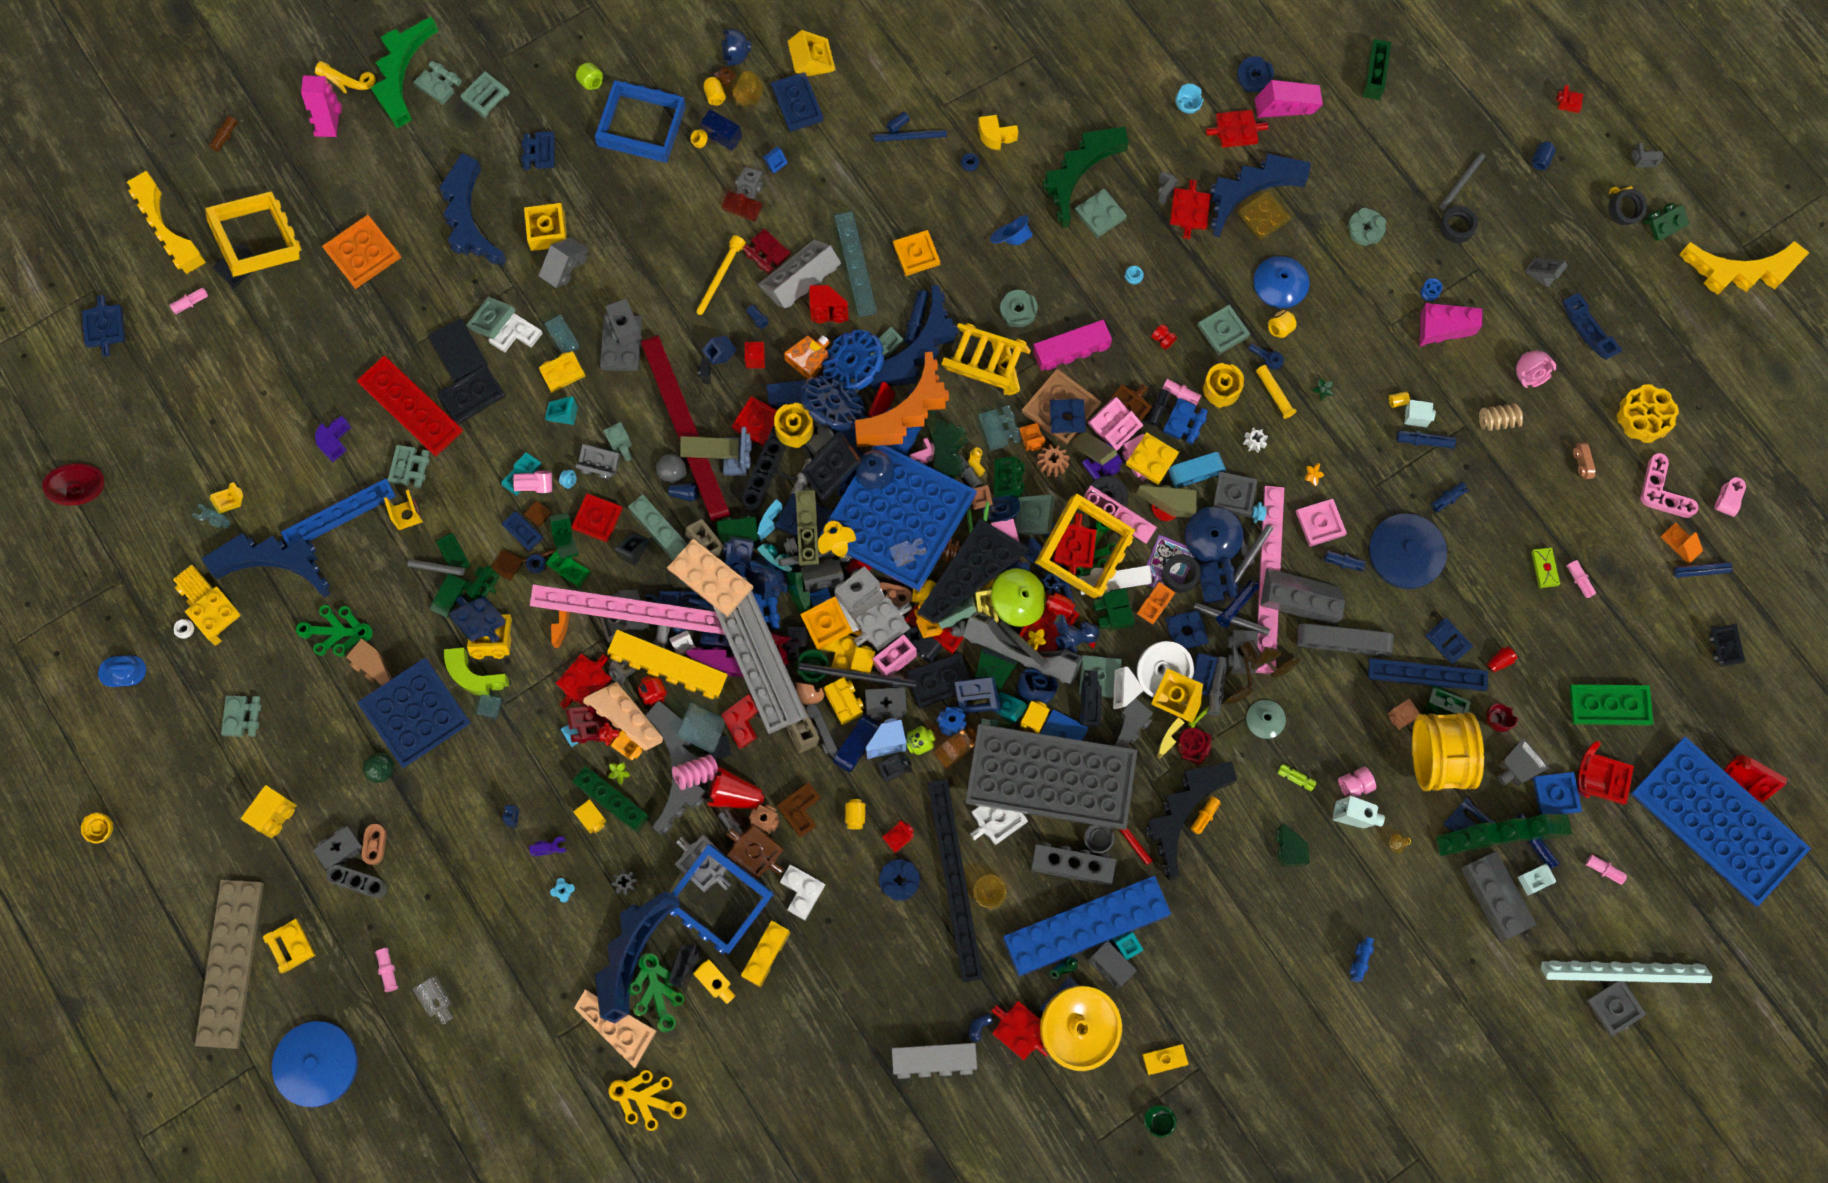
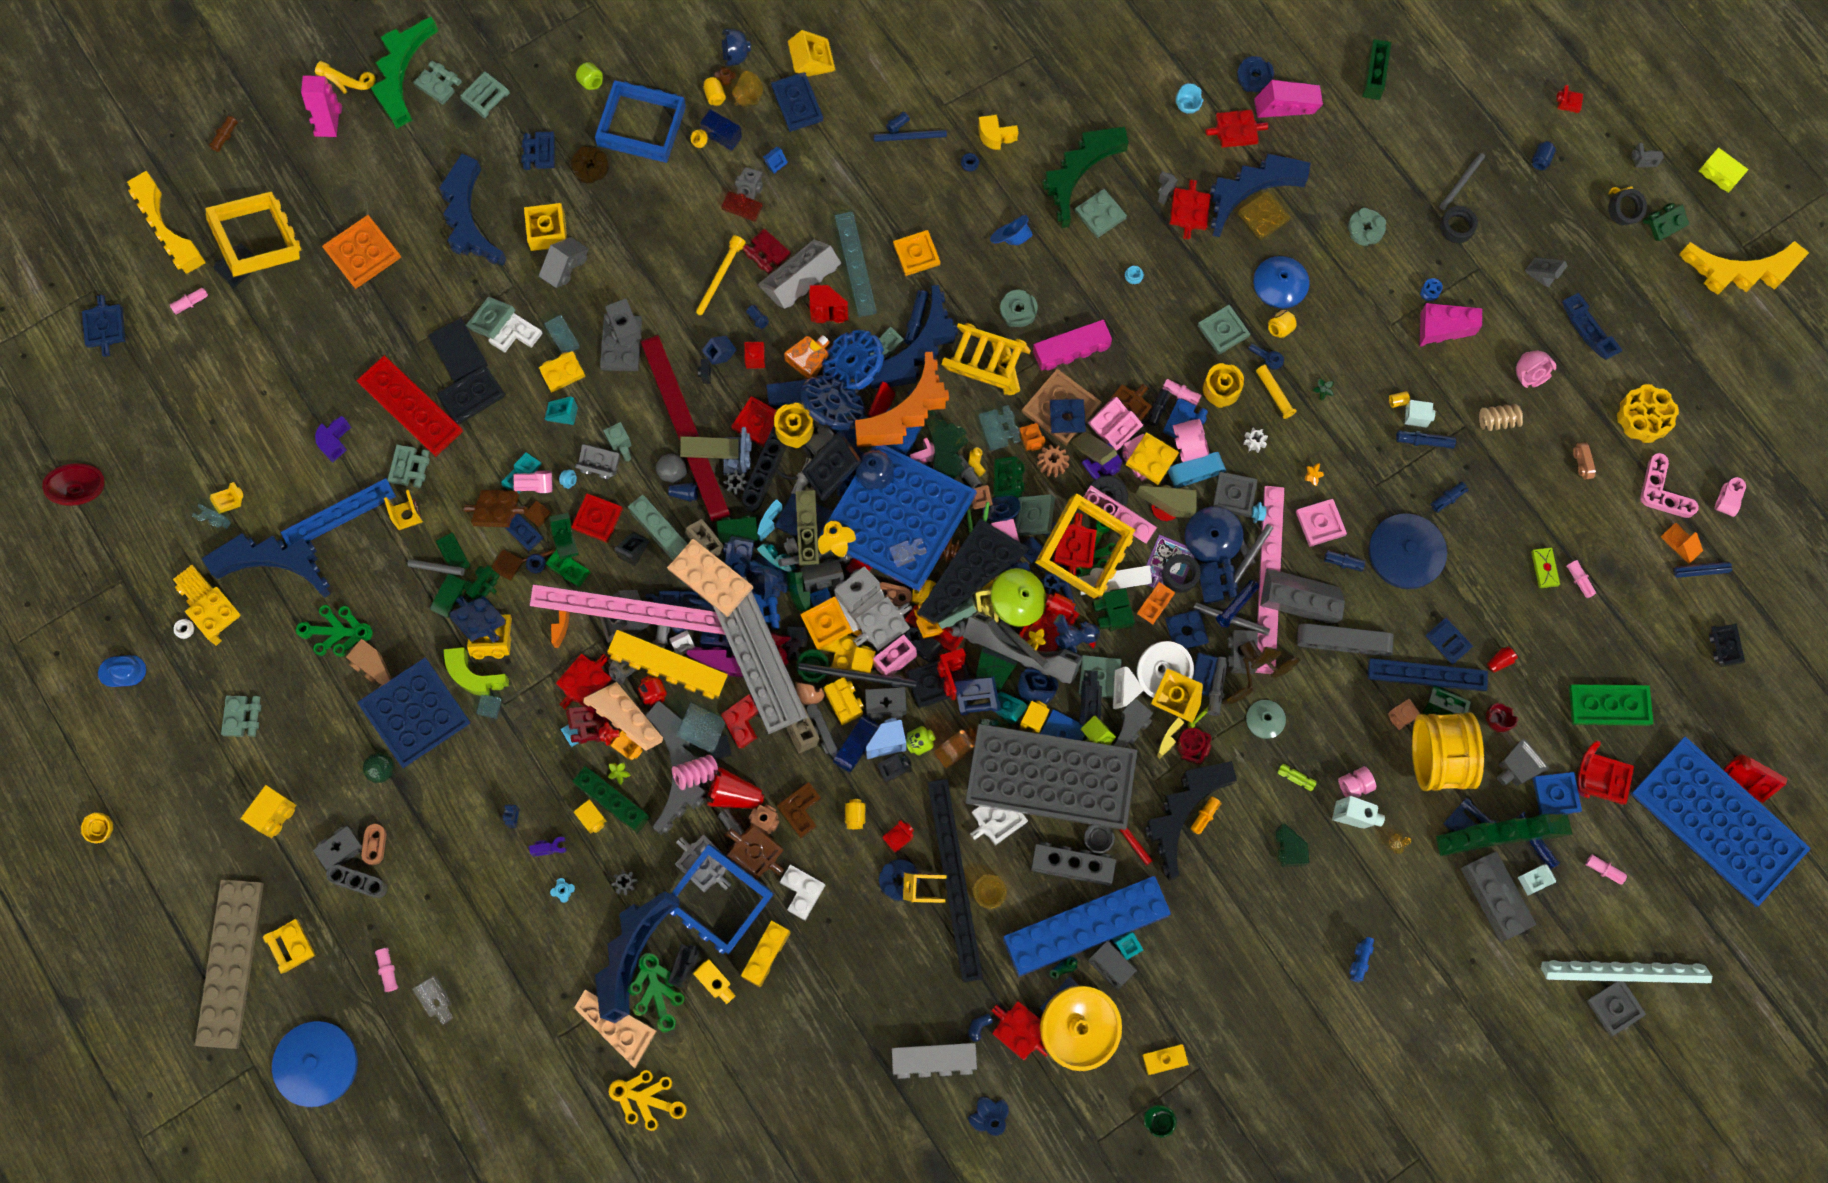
(495, 508): none -> reddish brown plate
(587, 155): none -> dark brown plate
(732, 478): none -> dark grey gear
(911, 878): none -> yellow piece
(951, 728): blue brick -> none
(952, 661): none -> red bracket
(987, 1114): none -> dark blue plate
(1097, 732): none -> lime brick
(1164, 337): red wheel -> none
(1191, 440): none -> bright pink brick
(1723, 170): none -> neon yellow brick

